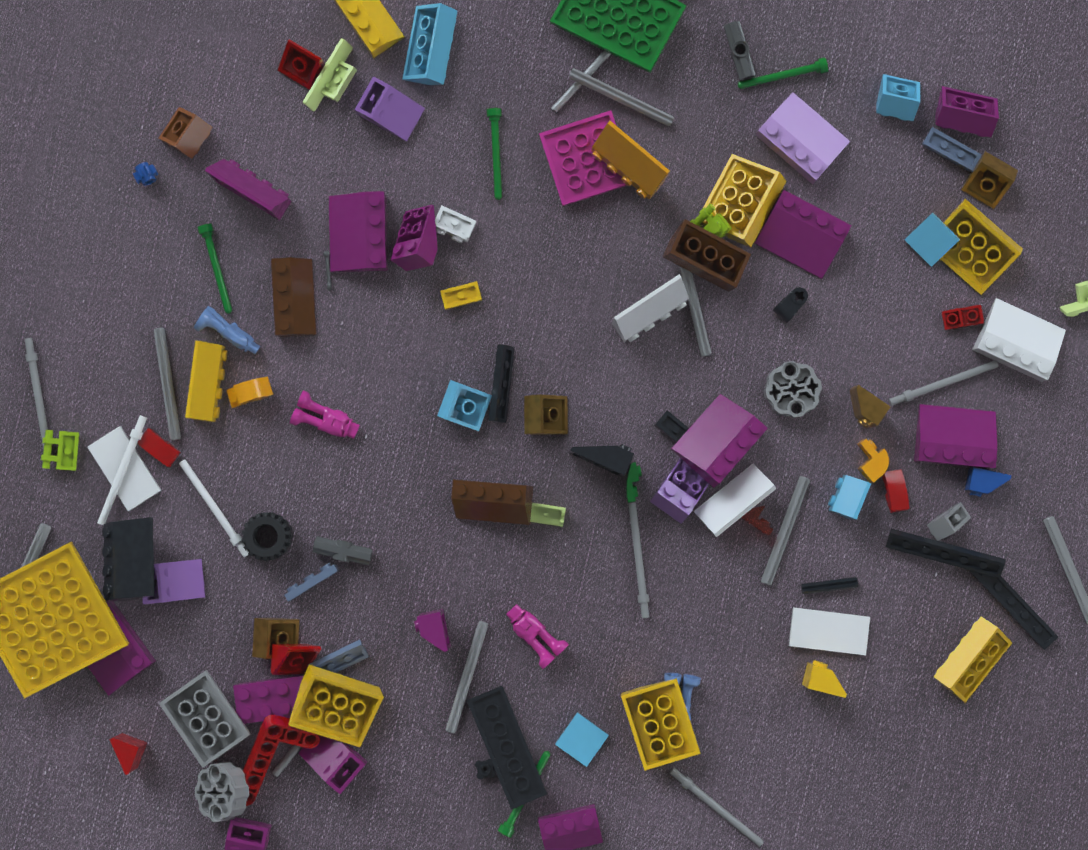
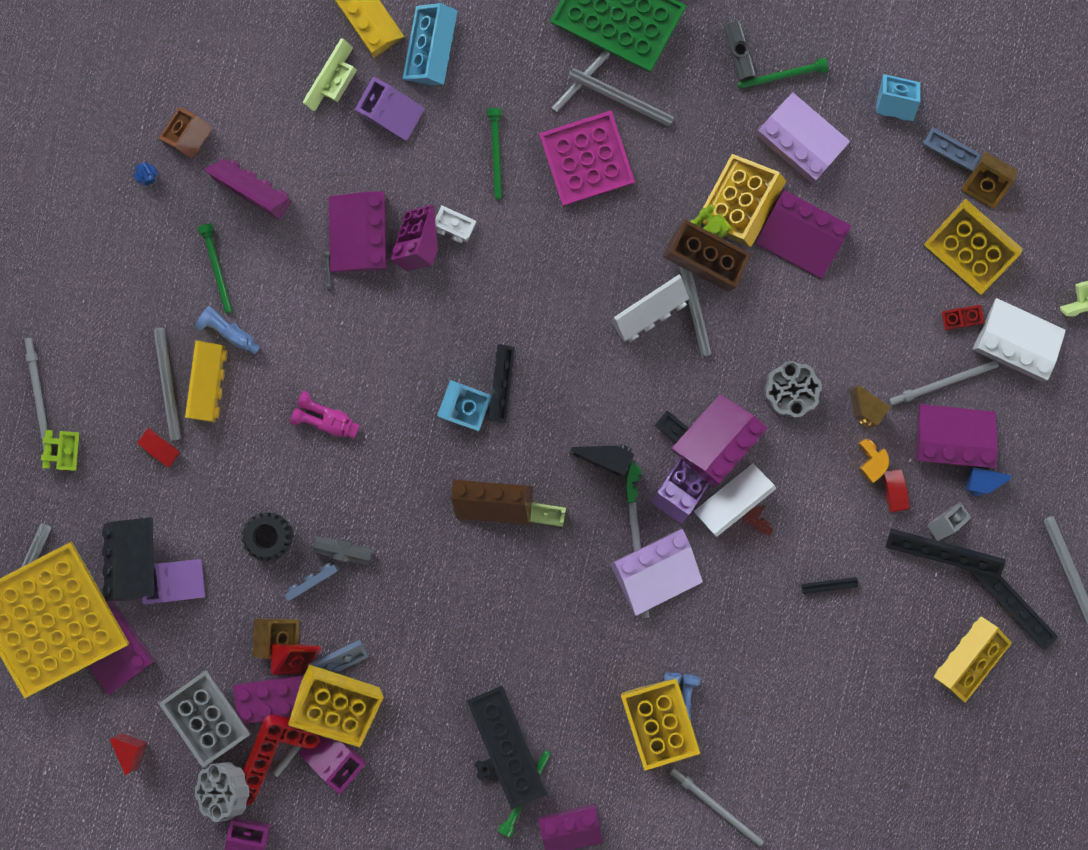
(136, 434): white bar -> none
(138, 482): white tile -> none
(235, 538): white bar -> none
(249, 391): light orange brick -> none
(293, 297): reddish brown slope -> none
(300, 64): red slope -> none
(433, 628): magenta slope -> none
(461, 295): yellow plate -> none
(466, 677): light grey axle -> none
(528, 627): dark pink piece -> none
(545, 414): pearl gold slope -> none
(581, 739): medium azure tile -> none
(629, 161): light orange slope -> none
(657, 572): none -> lavender slope
(785, 530): light grey axle -> none
(789, 306): black piece -> none
(822, 679): yellow slope -> none
(829, 631): white tile -> none
(849, 497): medium azure slope -> none
(932, 239): medium azure tile -> none
(967, 112): magenta slope -> none

